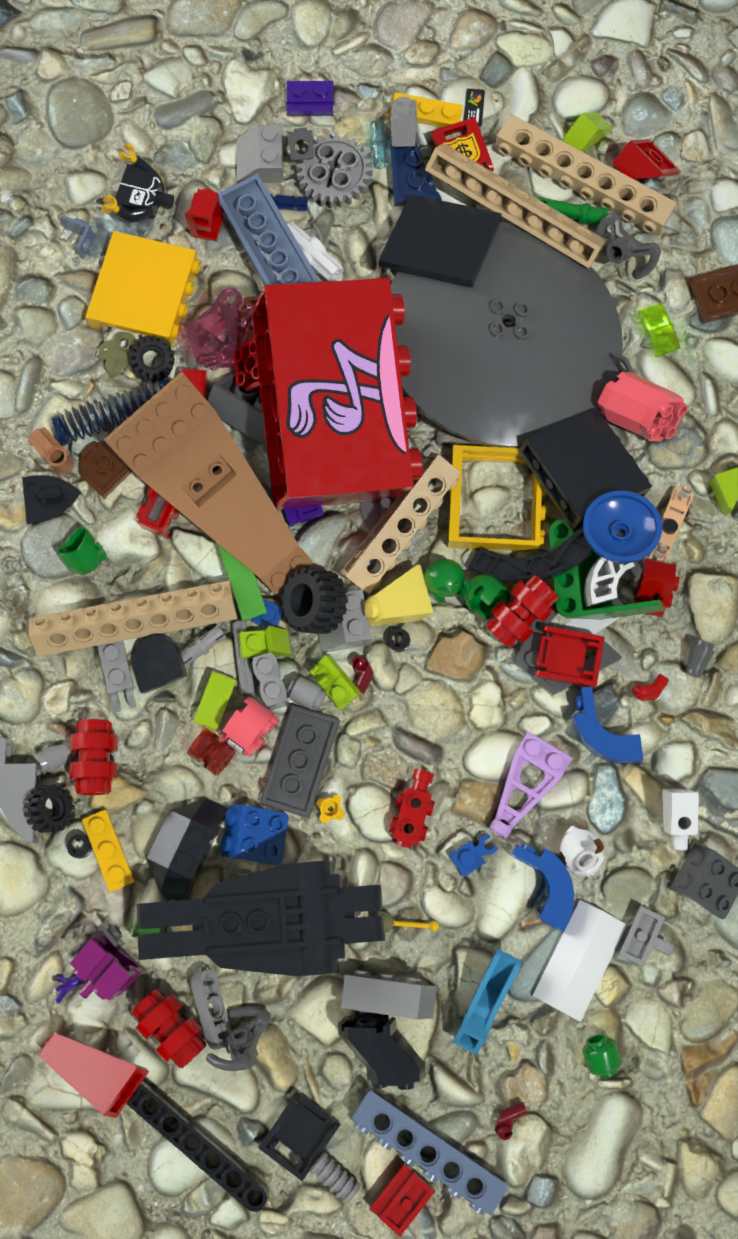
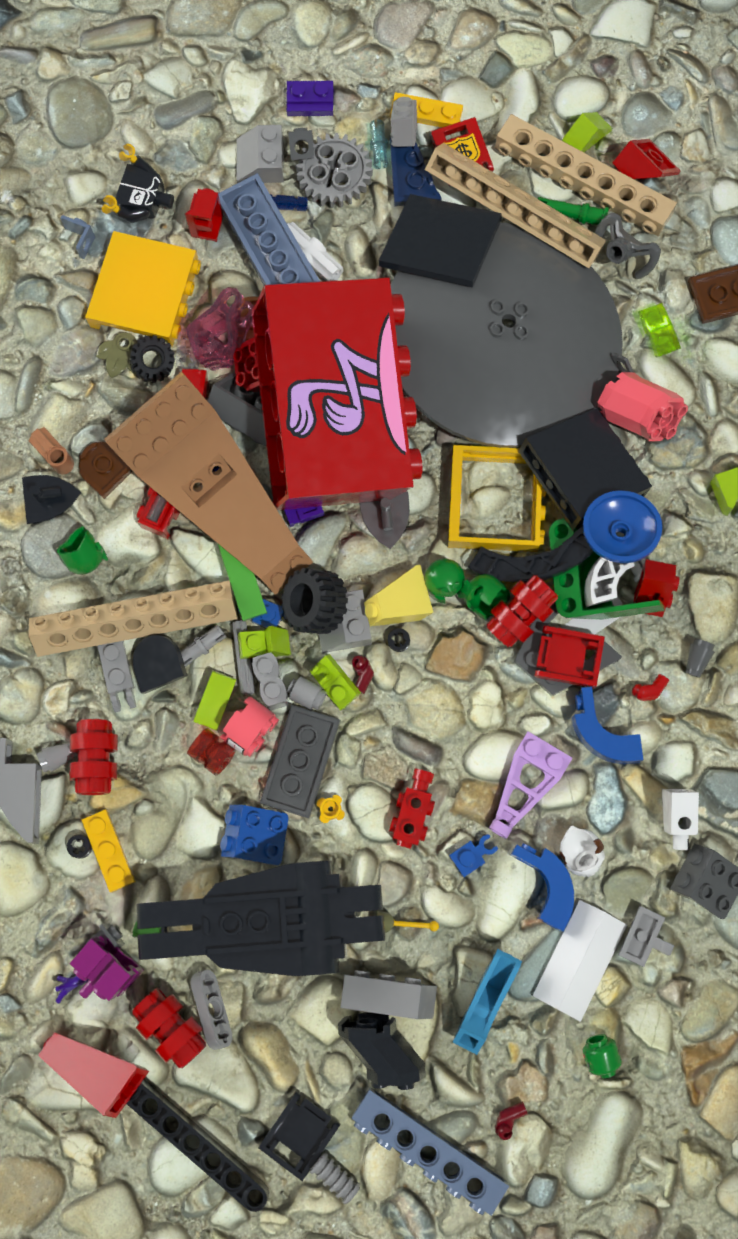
(61, 808): black tyre -> none
(63, 433): dark blue piece -> none
(184, 846): black wedge -> none
(242, 1042): dark grey piece -> none
(386, 528): tan brick -> none
(402, 1199): red plate -> none
(474, 105): black sticker -> none
(671, 522): light nougat piece -> none

